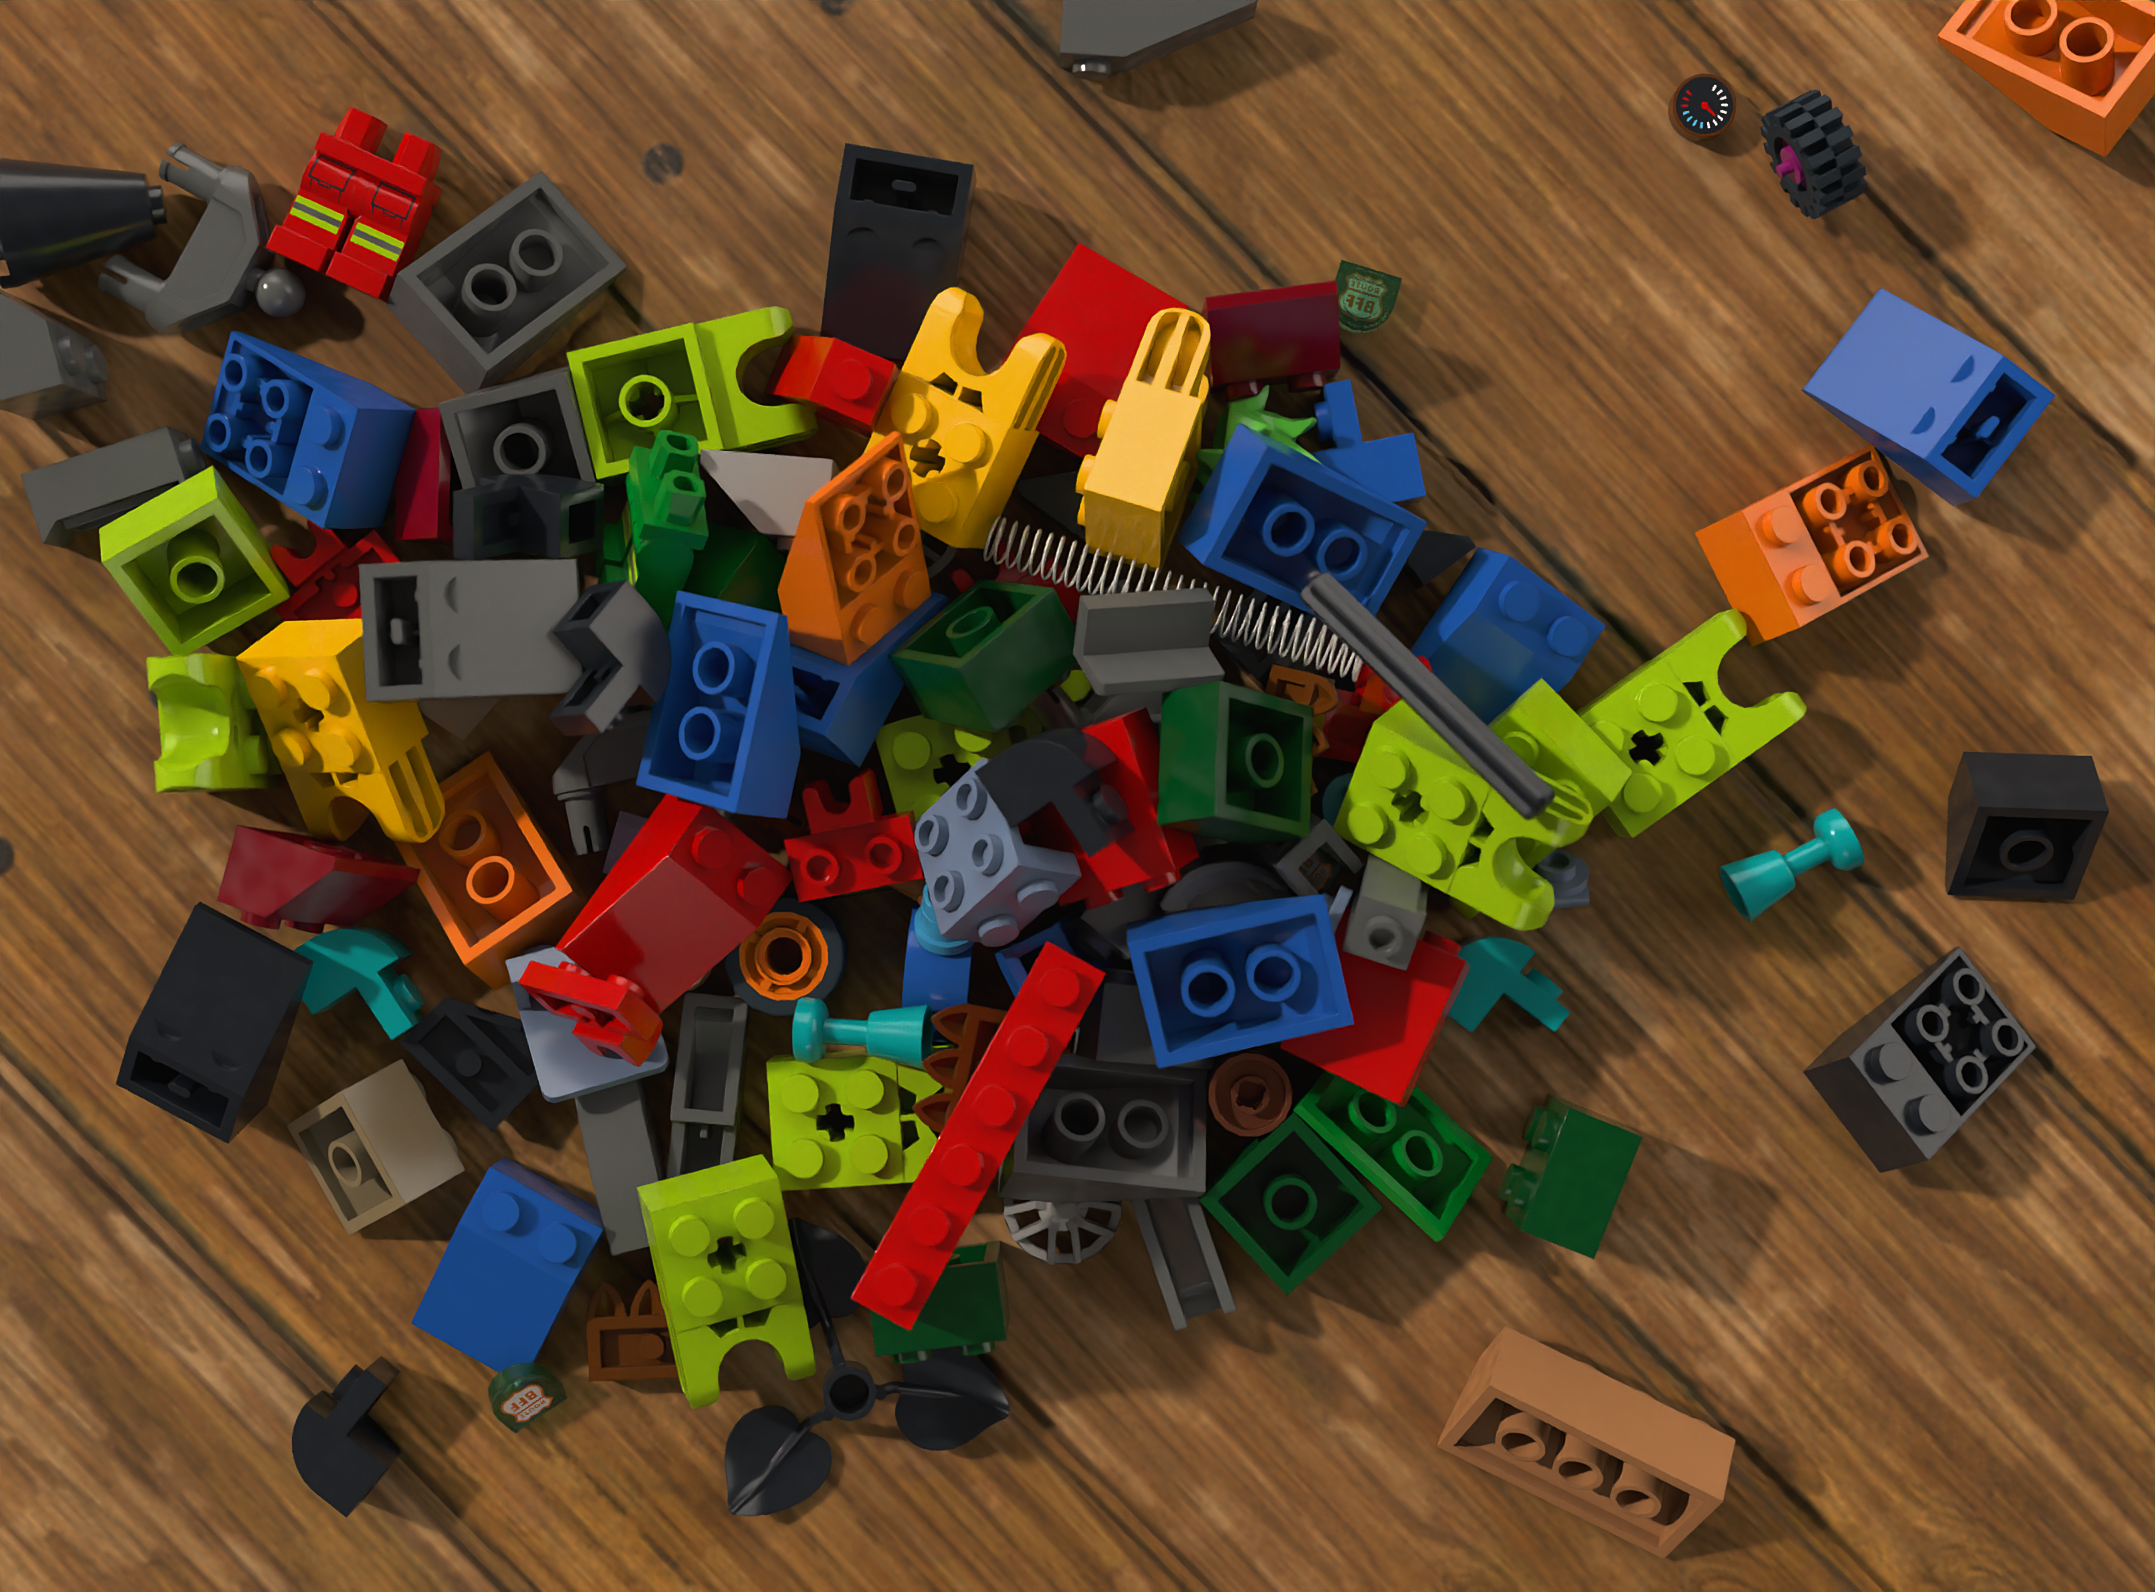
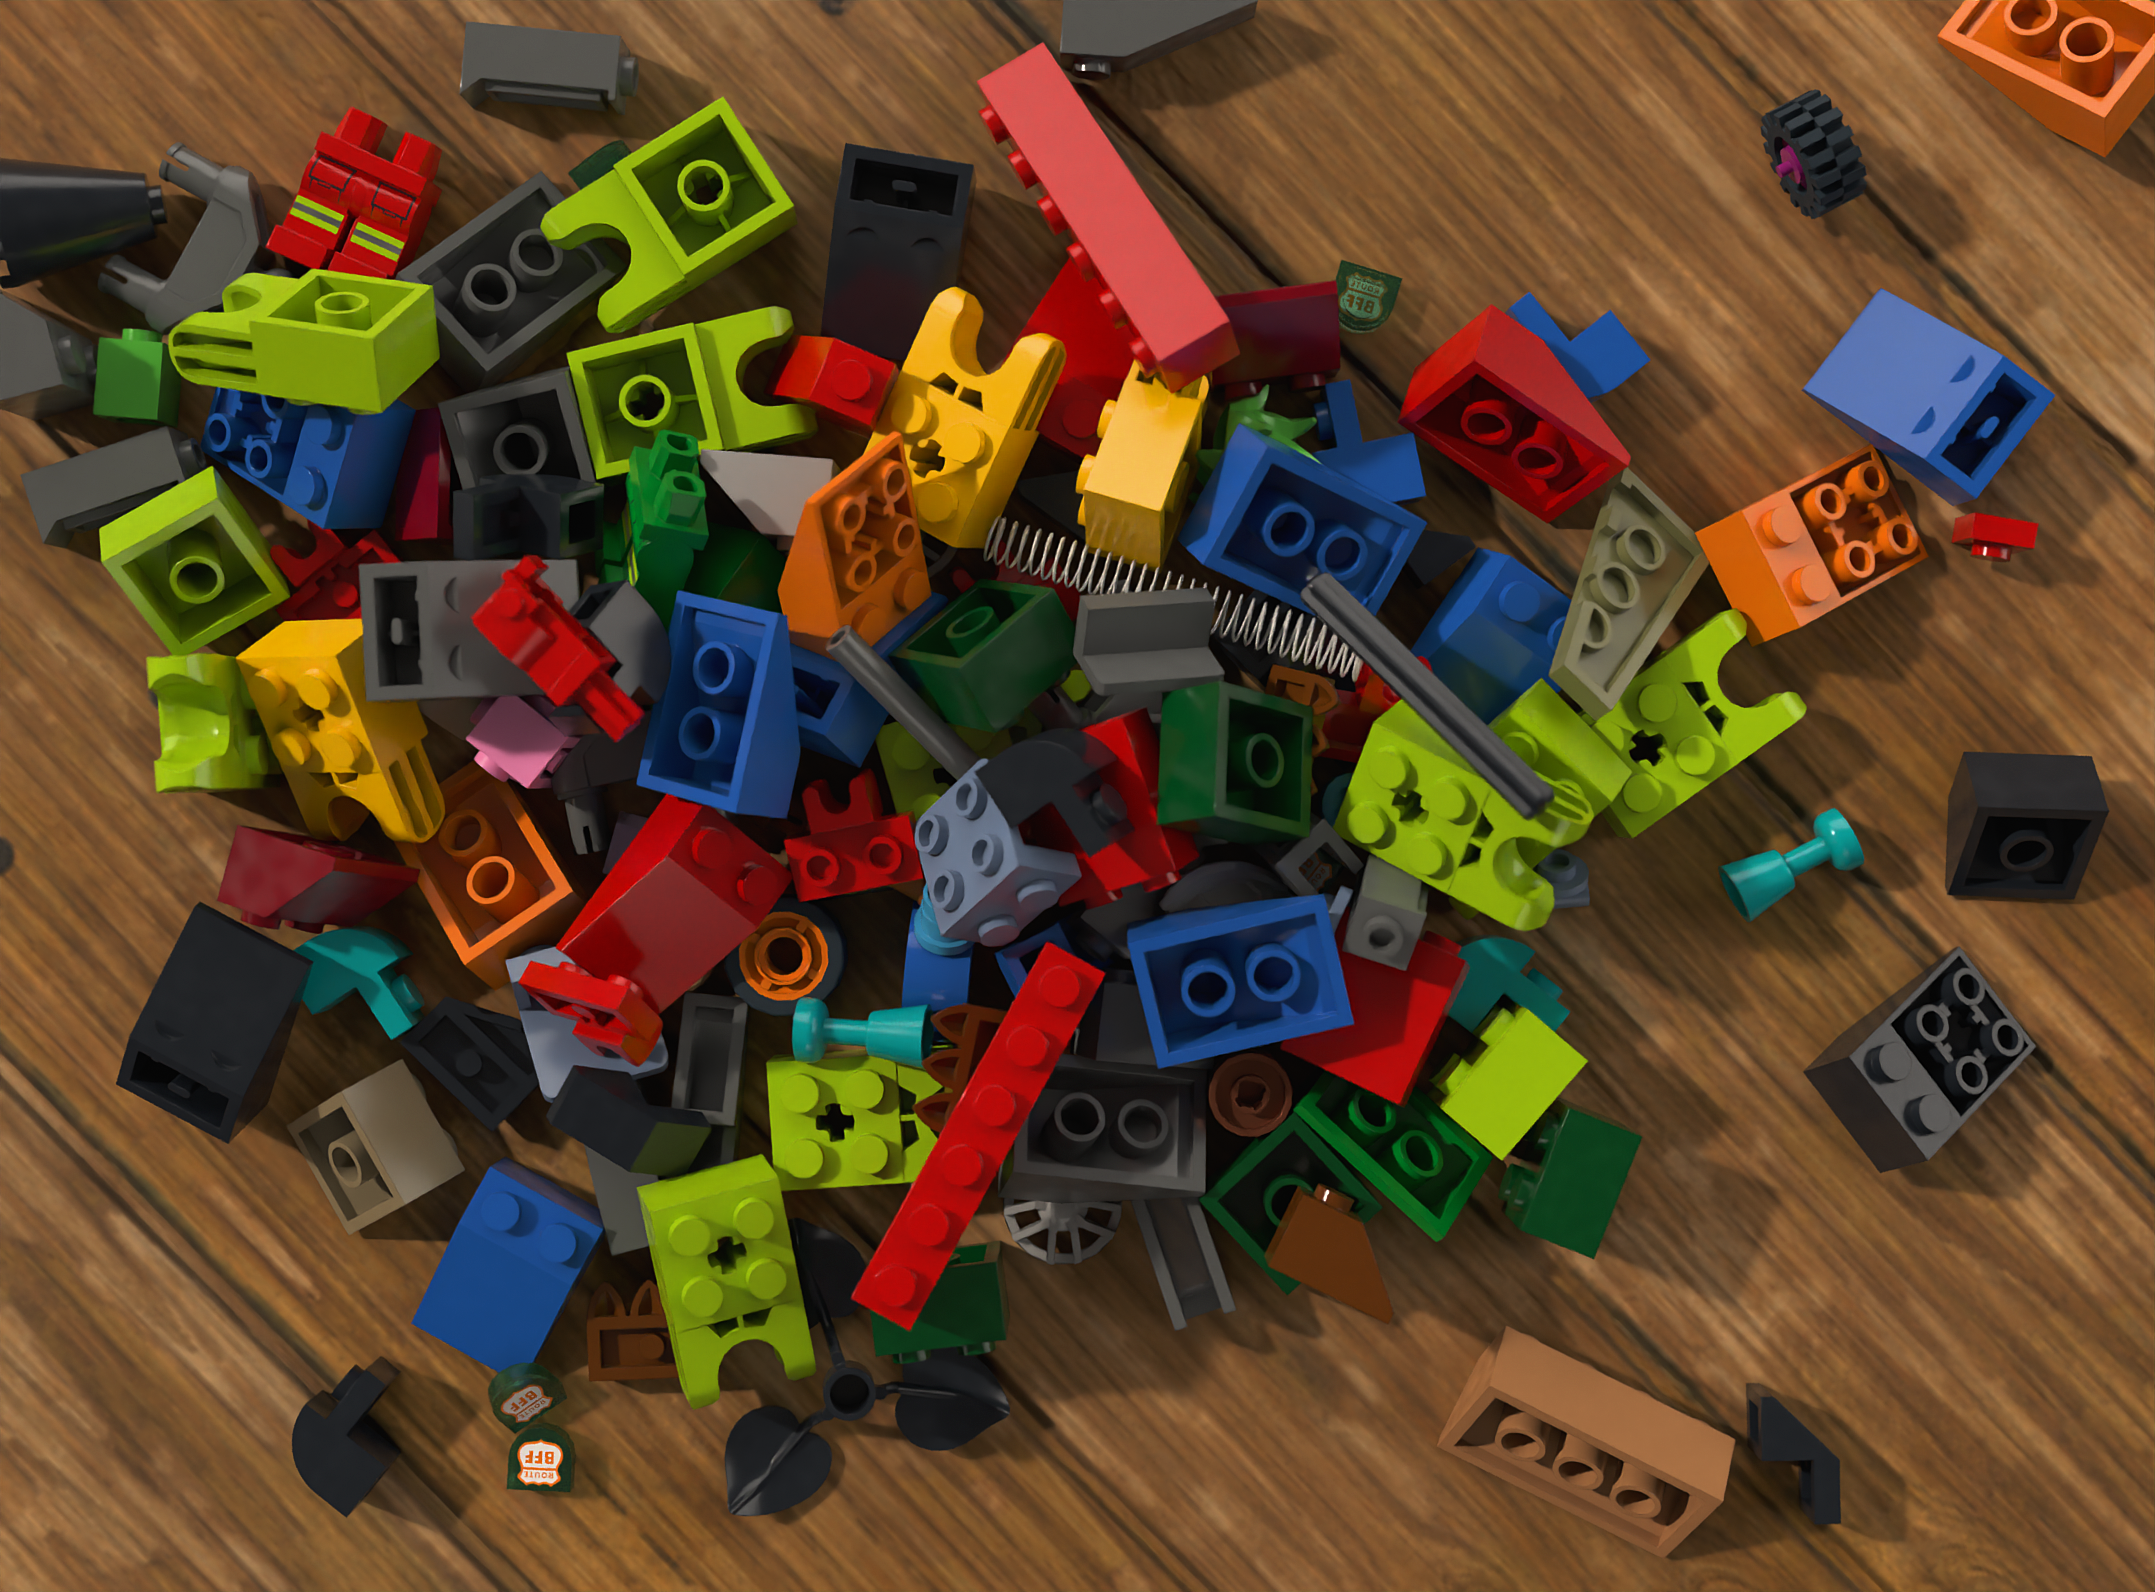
(137, 380): none -> bright green brick
(313, 339): none -> lime brick
(519, 739): none -> bright pink brick
(542, 1460): none -> tile
(546, 67): none -> dark grey window
(553, 648): none -> red piece
(599, 163): none -> clear green tile
(614, 1120): none -> black slope
(655, 211): none -> lime brick
(901, 701): none -> dark grey piece
(1108, 219): none -> brick
(1329, 1251): none -> reddish brown slope
(1504, 1077): none -> lime brick
(1512, 416): none -> red slope
(1594, 359): none -> blue brick
(1626, 593): none -> olive wing
(1702, 107): black tile -> none
(1780, 1436): none -> black slope
(1994, 536): none -> red plate

